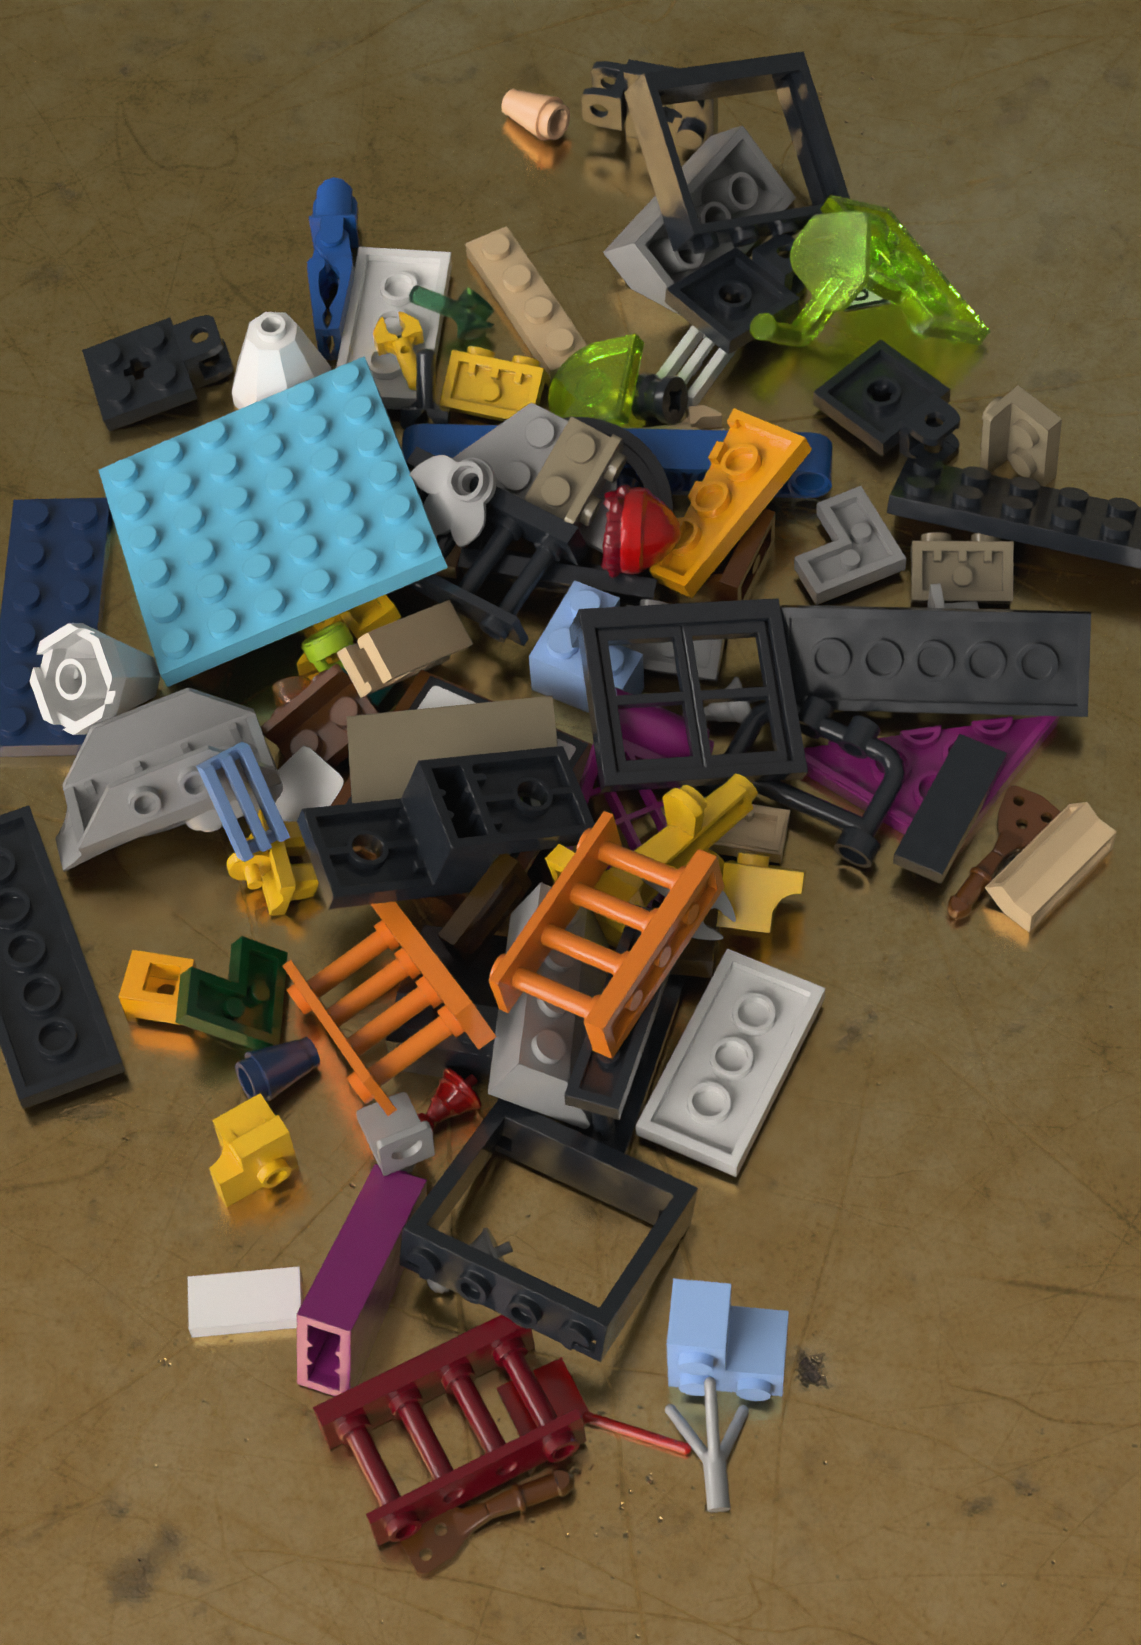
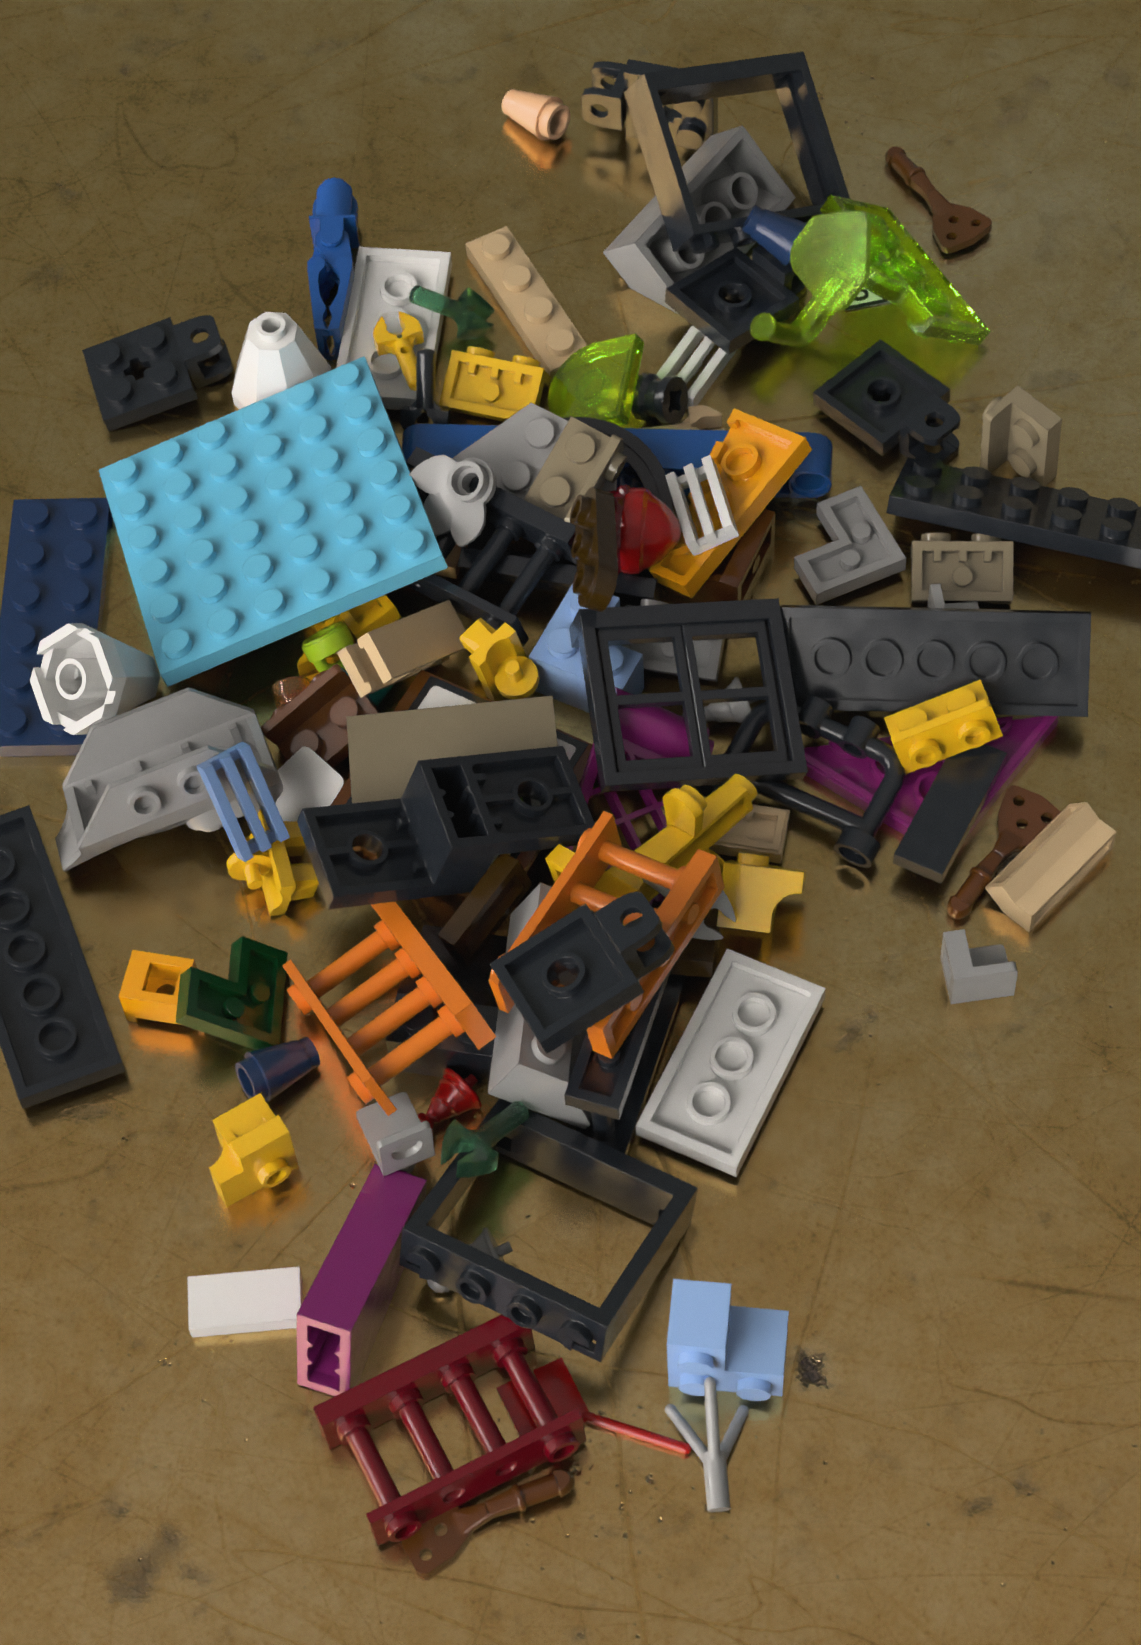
(483, 1158): none -> clear green bar
(500, 661): none -> yellow hips
(594, 548): none -> dark brown plate
(599, 951): none -> black plate
(692, 480): none -> white tile
(773, 232): none -> dark blue cone
(943, 211): none -> reddish brown piece
(943, 727): none -> yellow bracket
(977, 971): none -> light grey panel

